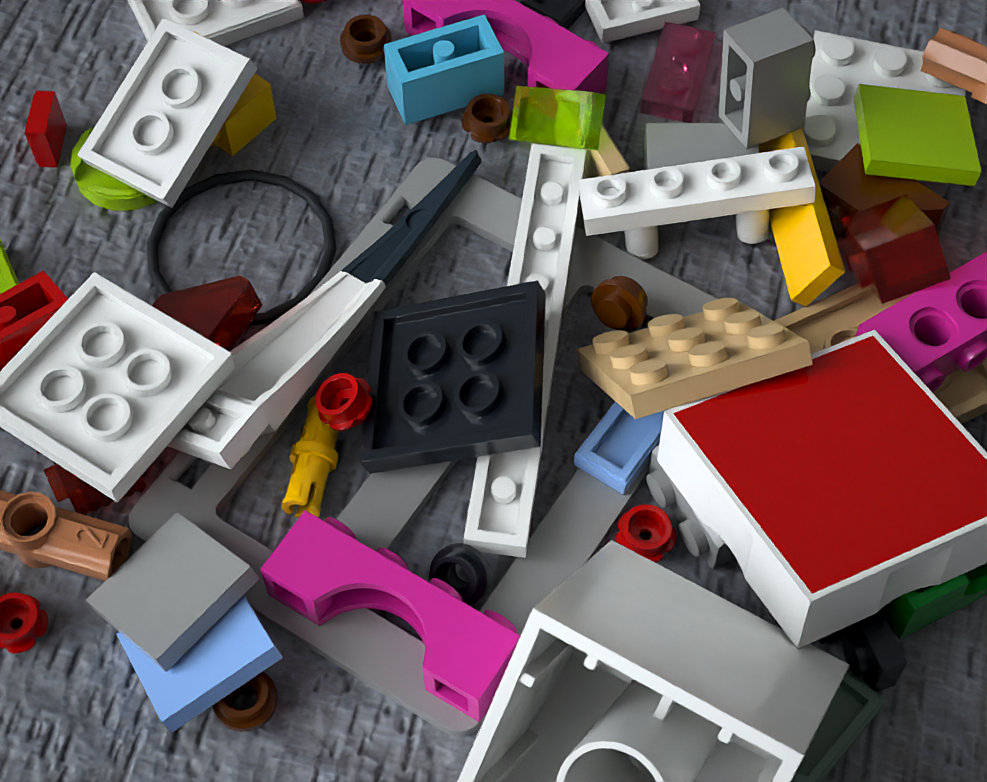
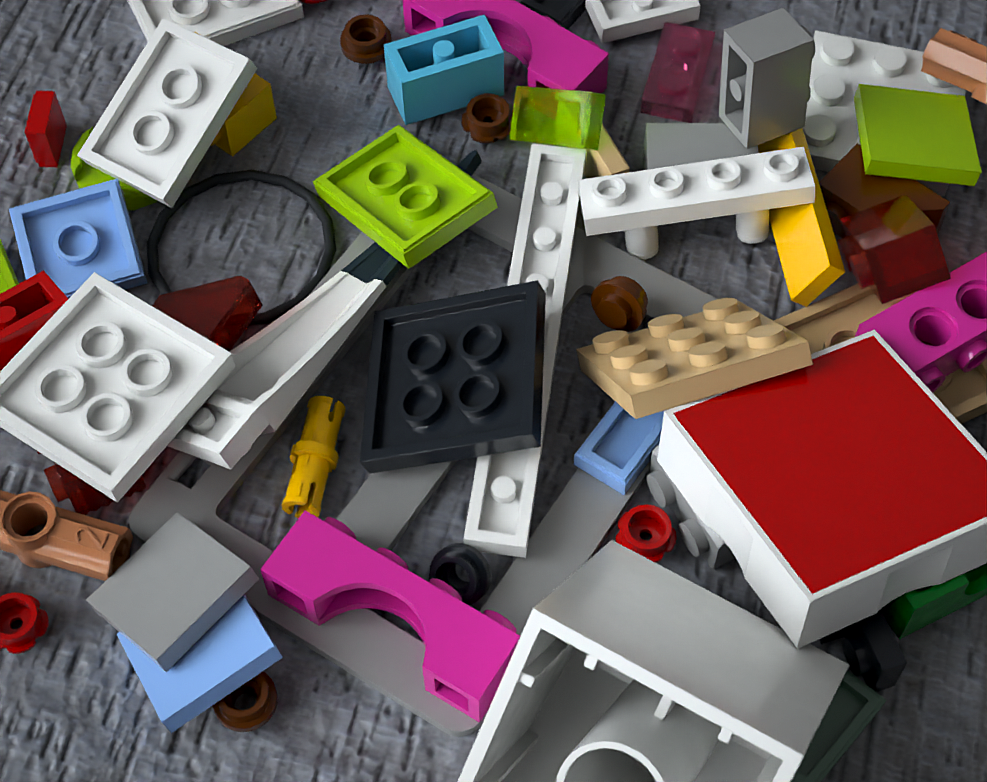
(79, 236): none -> light blue tile
(343, 401): red plate -> none
(405, 195): none -> lime tile

